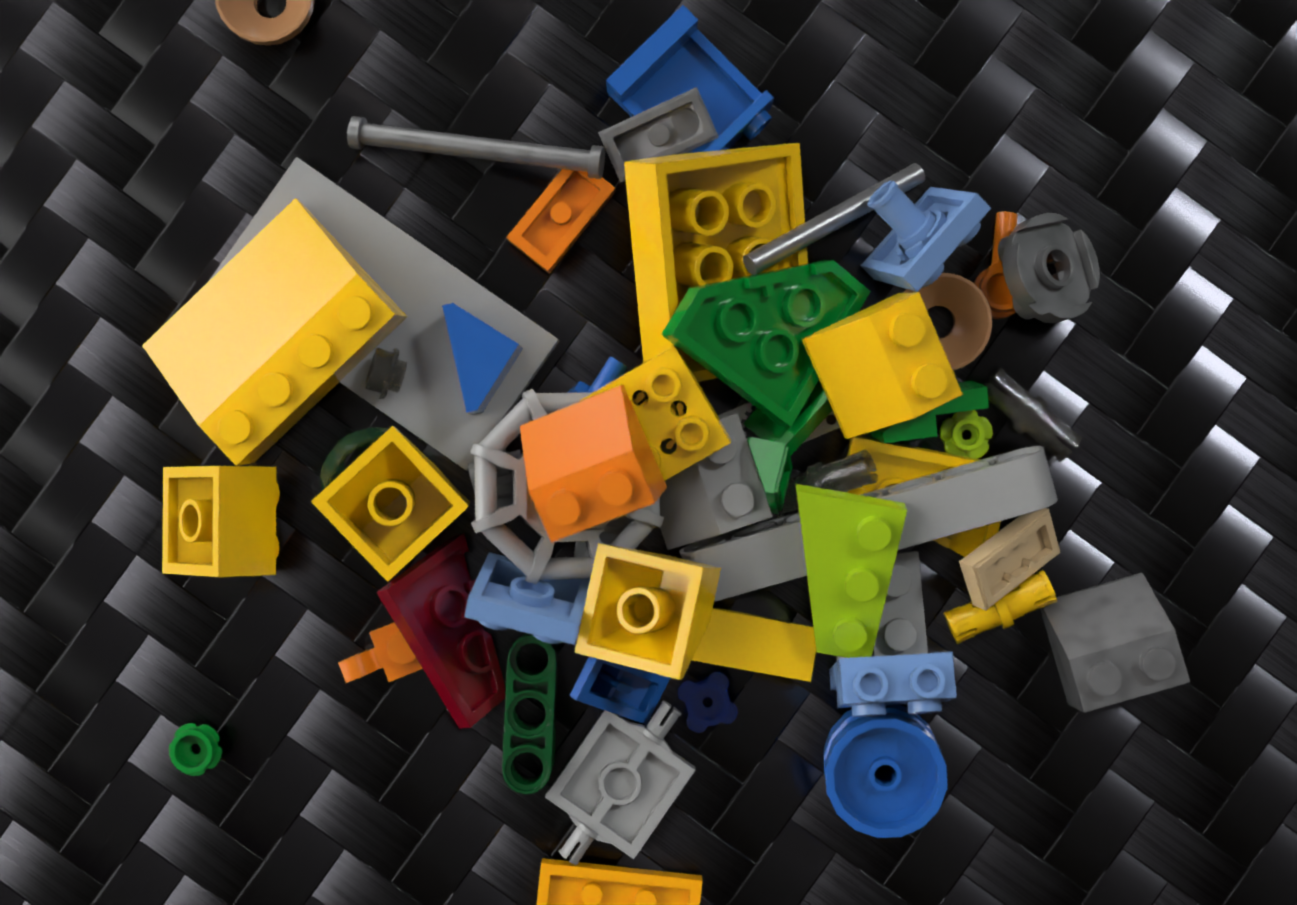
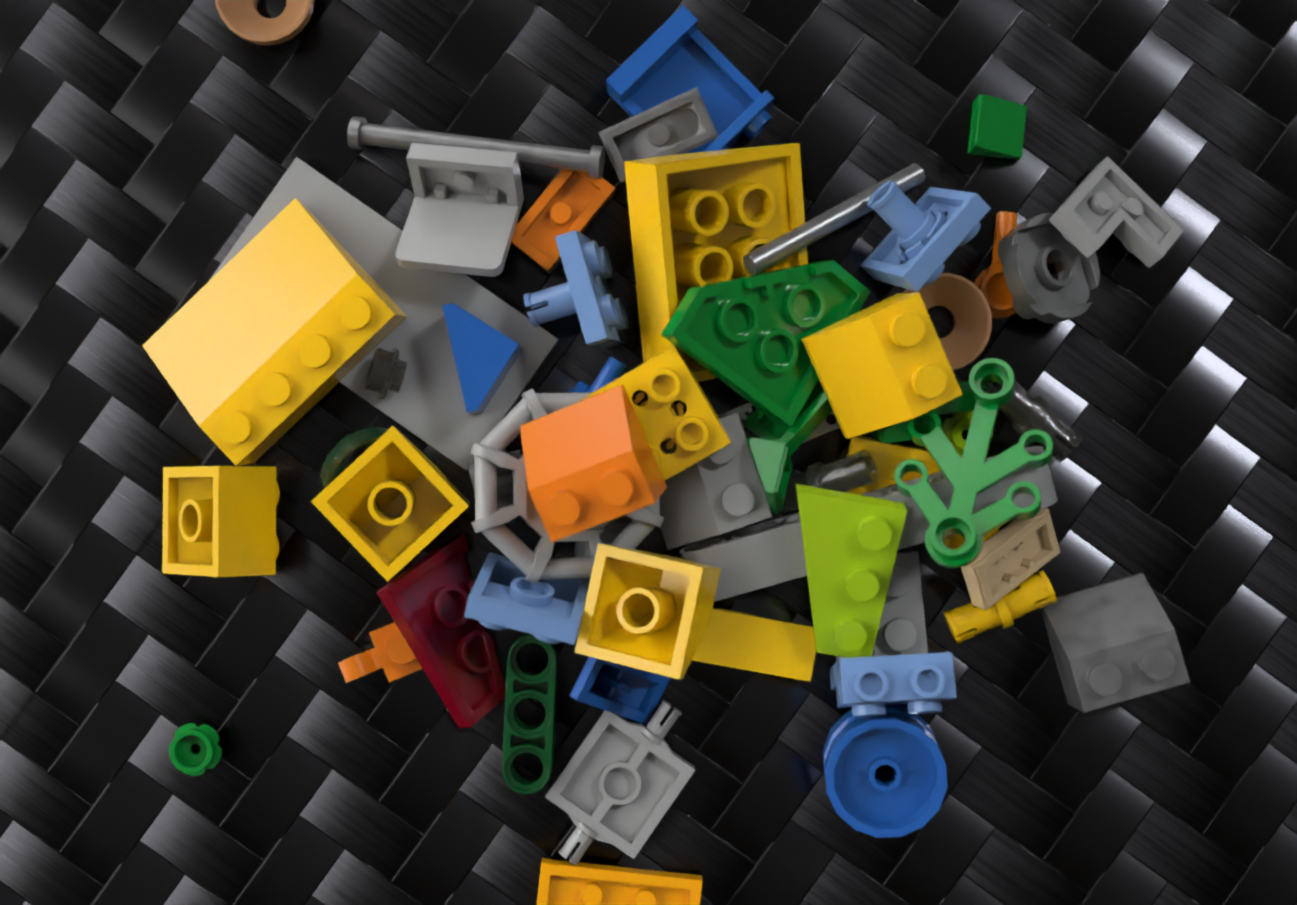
(460, 209): none -> light grey bracket
(584, 293): none -> medium blue plate
(720, 711): clear blue plate -> none
(972, 472): none -> green plant
(997, 128): none -> green slope
(1115, 204): none -> light grey plate

